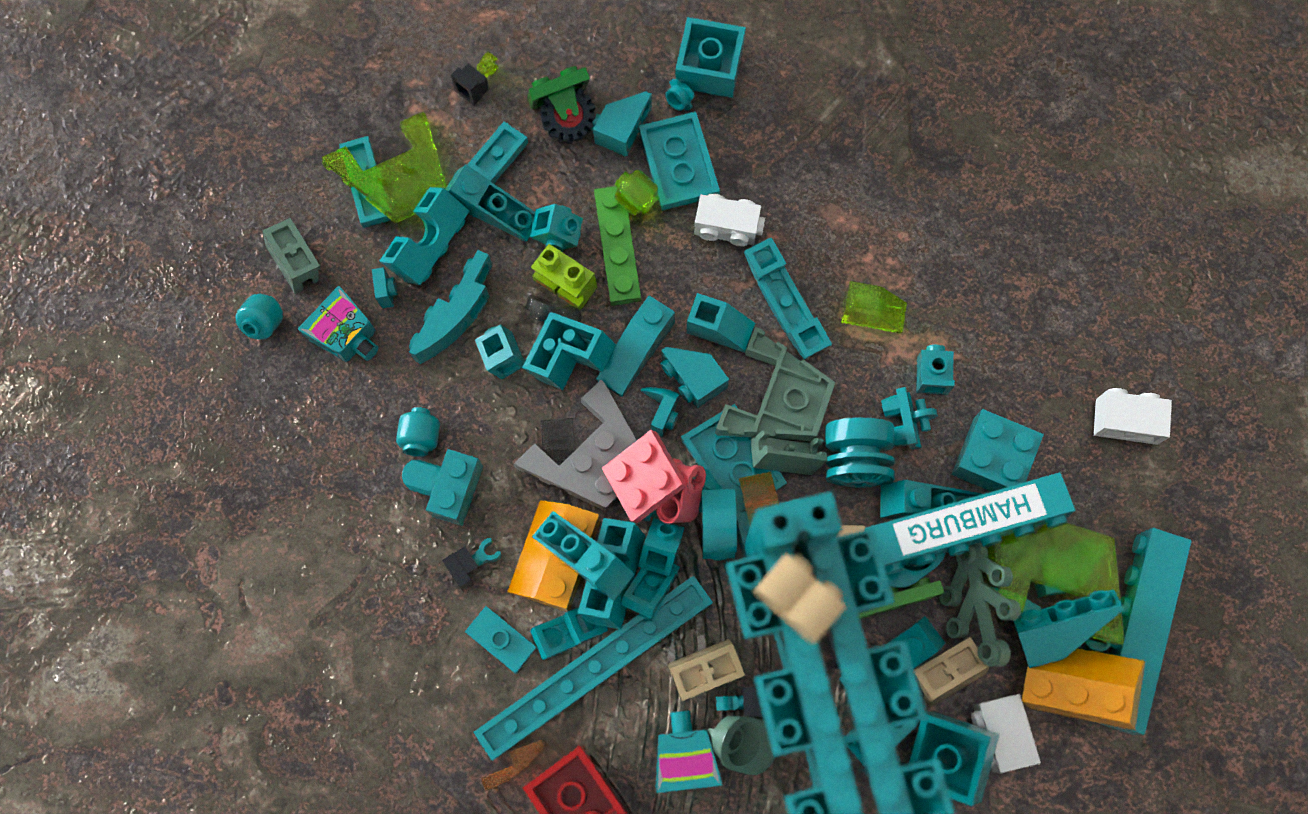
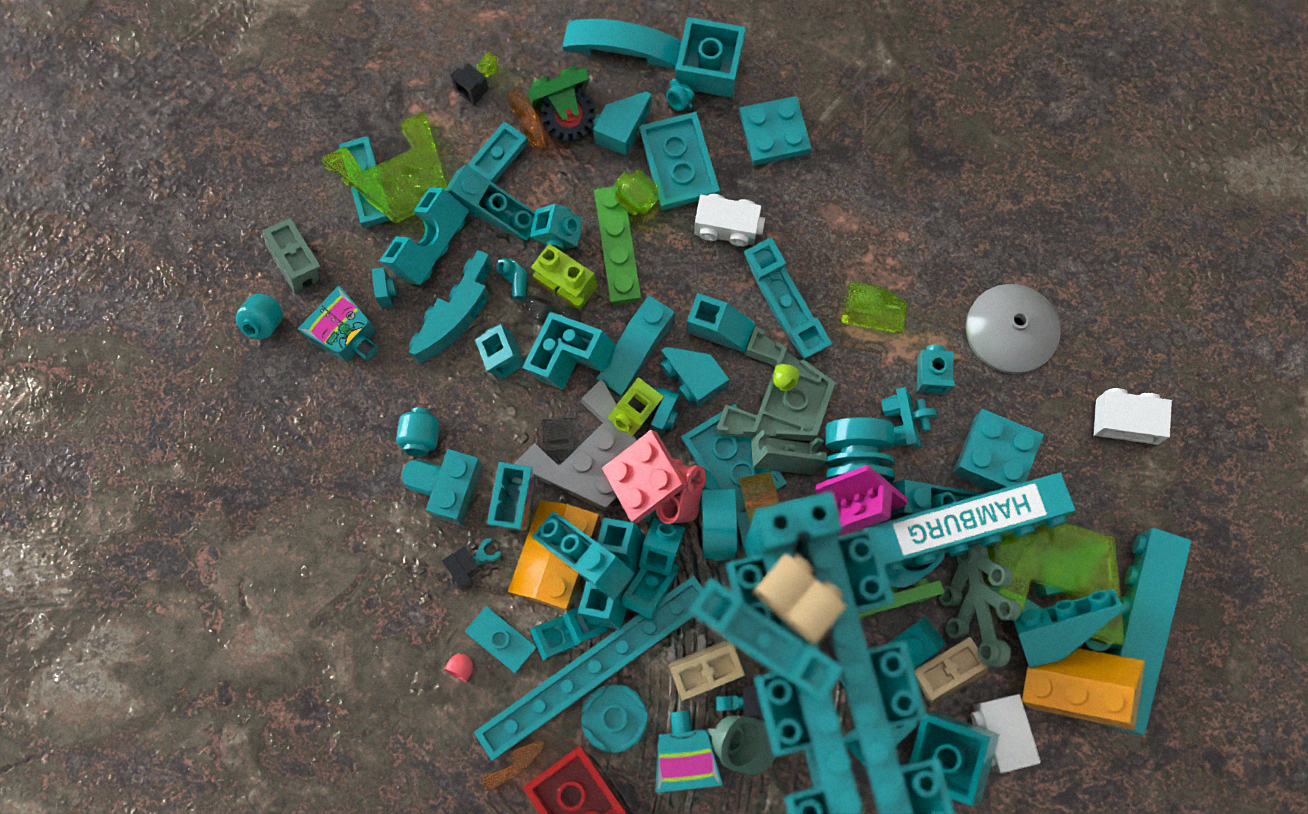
(460, 667): none -> coral hinge
(512, 498): none -> teal torso
(515, 275): none -> teal arm
(529, 121): none -> clear orange slope
(614, 718): none -> teal tile
(622, 38): none -> teal slope
(626, 417): none -> lime window
(765, 641): none -> teal slope
(774, 130): none -> teal plate
(786, 377): none -> lime hinge
(862, 498): none -> dark pink bracket
(1001, 341): none -> light grey dish

